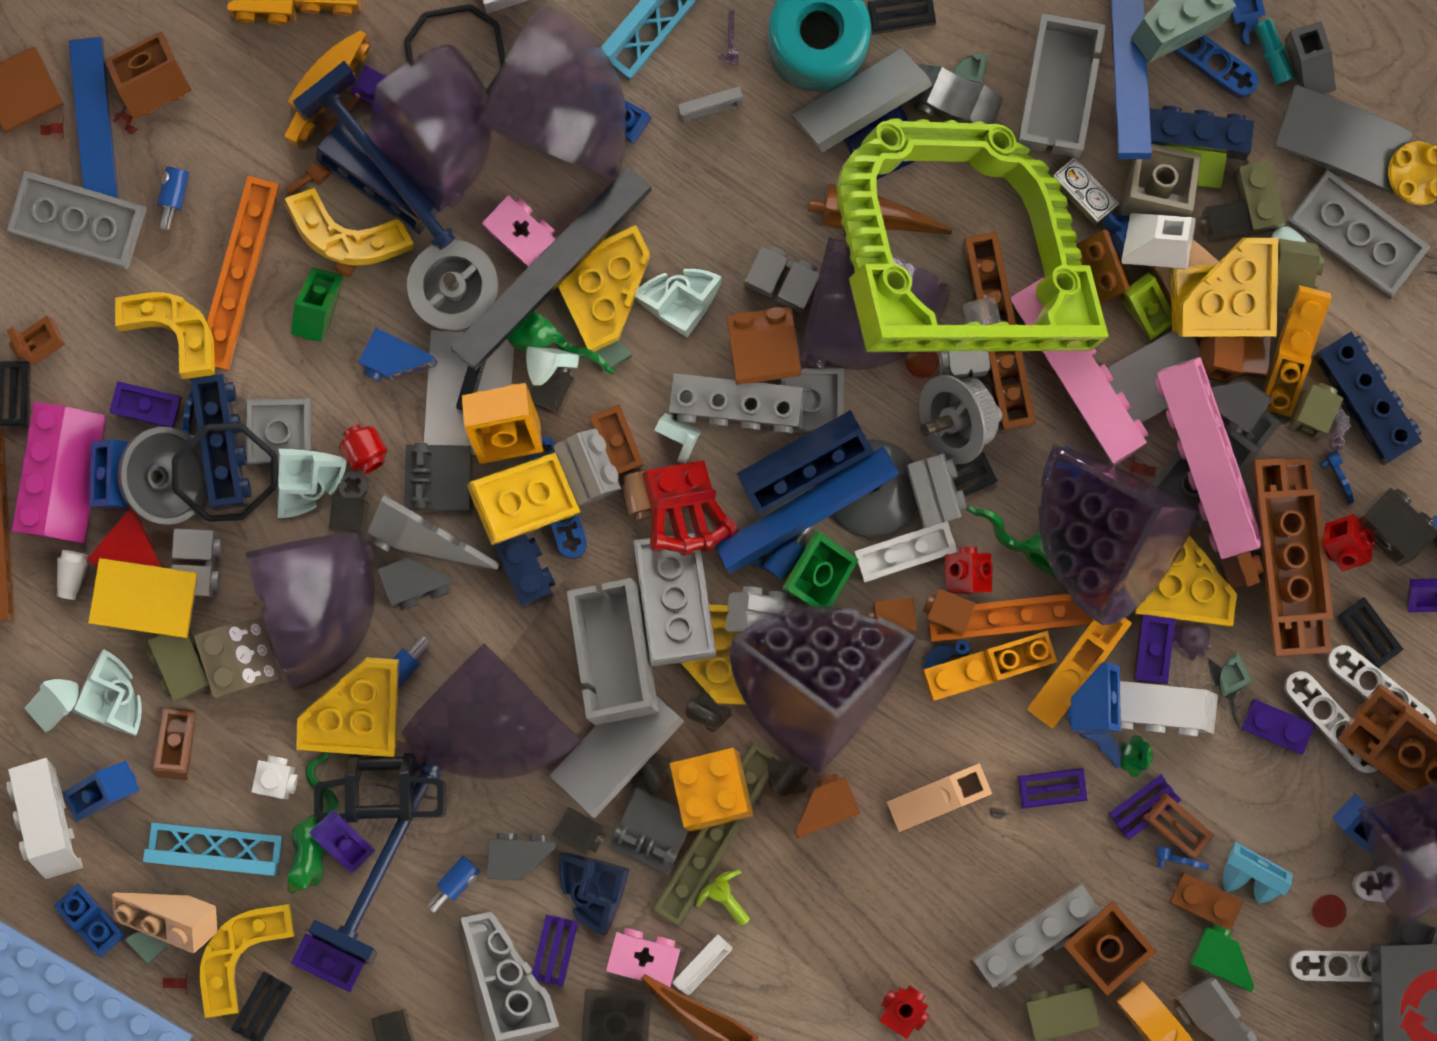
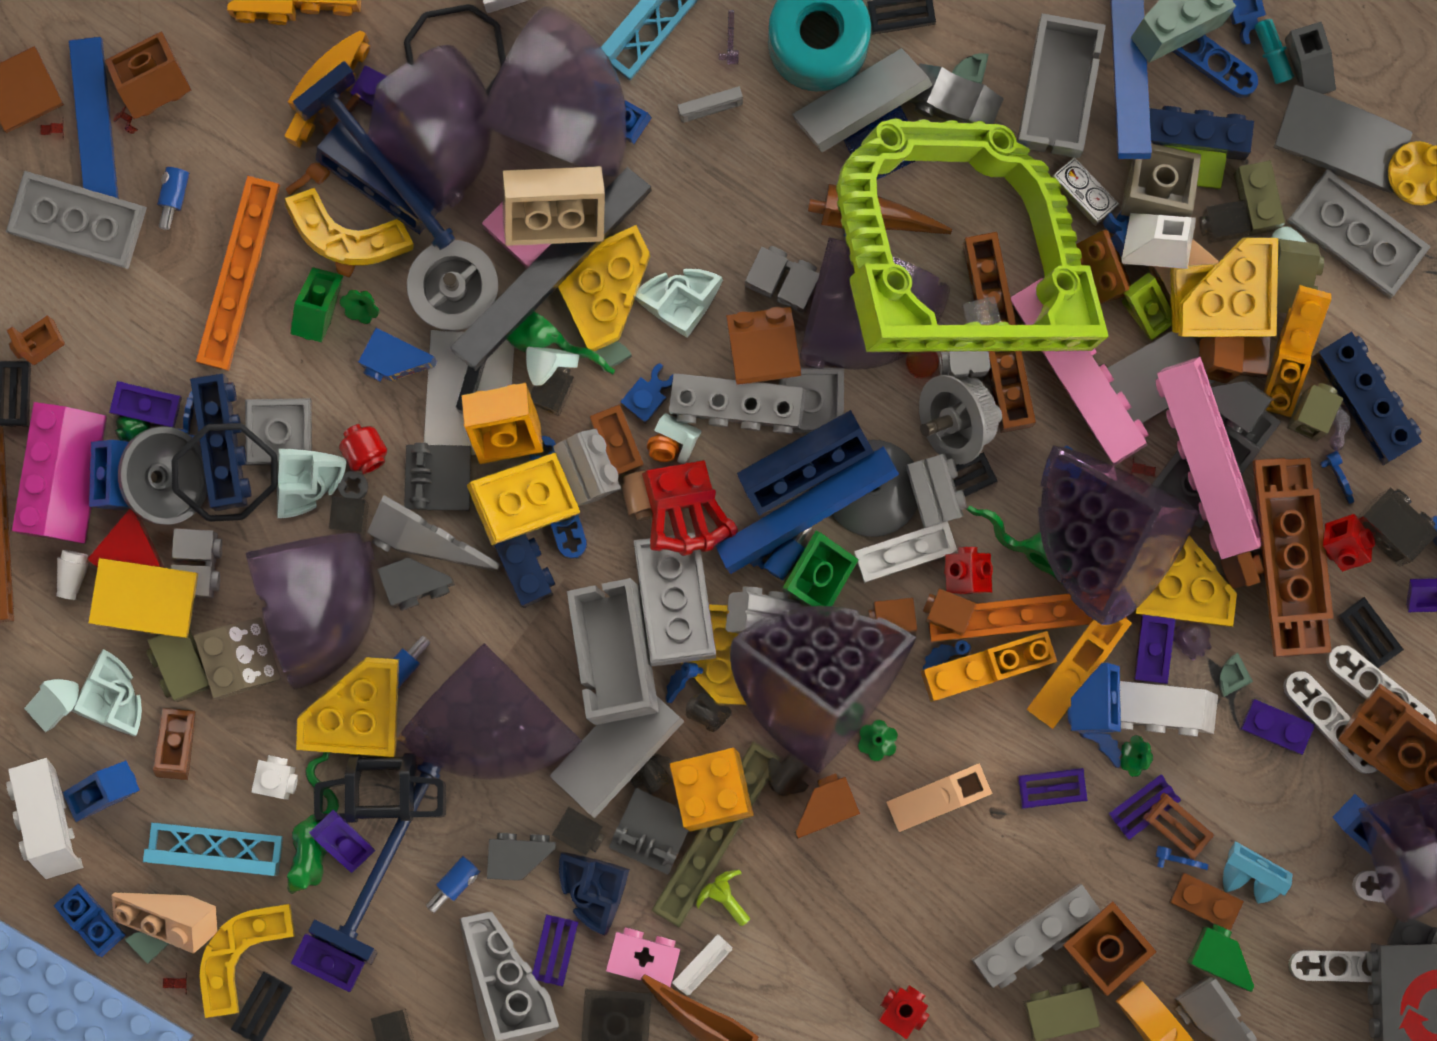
(129, 428): none -> green piece
(177, 316): yellow plate -> none
(359, 306): none -> green plant
(553, 205): none -> tan brick
(645, 396): none -> blue plate
(662, 448): none -> orange plate
(679, 679): none -> blue piece
(877, 750): none -> green plant
(1329, 910): clear red tile -> none

